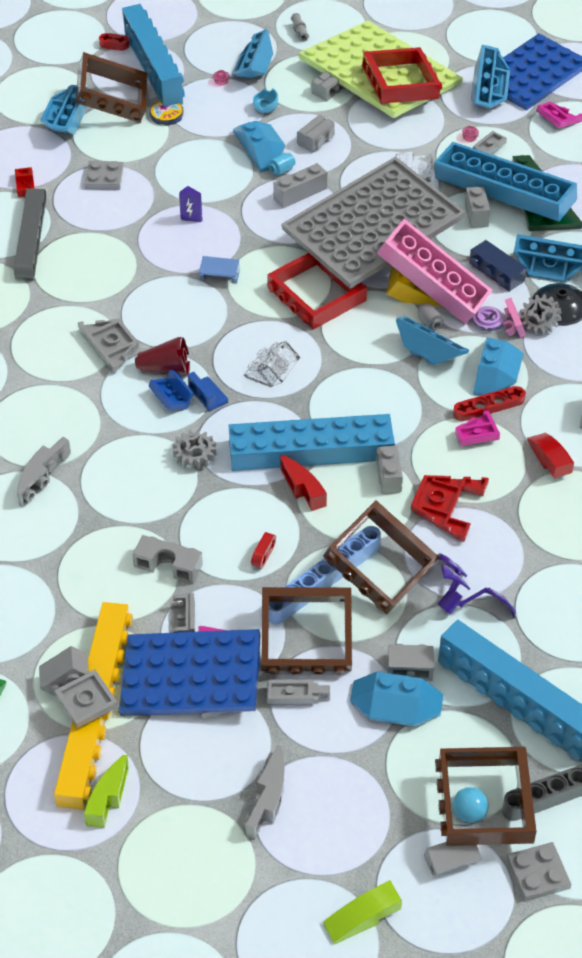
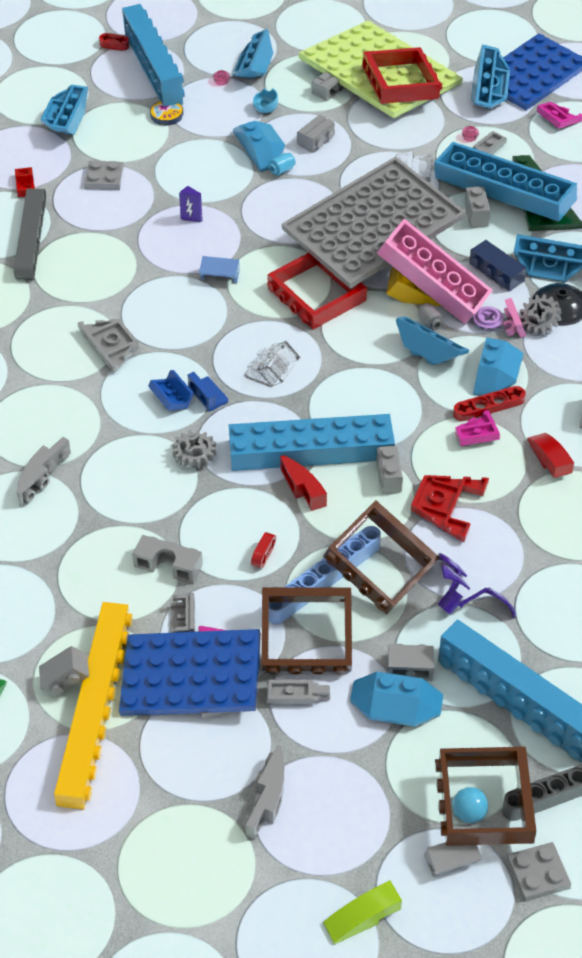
(86, 698): light grey plate -> none
(107, 793): lime slope -> none
(116, 72): reddish brown window -> none
(165, 357): dark red cone -> none
(299, 27): light grey pin -> none
(300, 185): light grey brick -> none

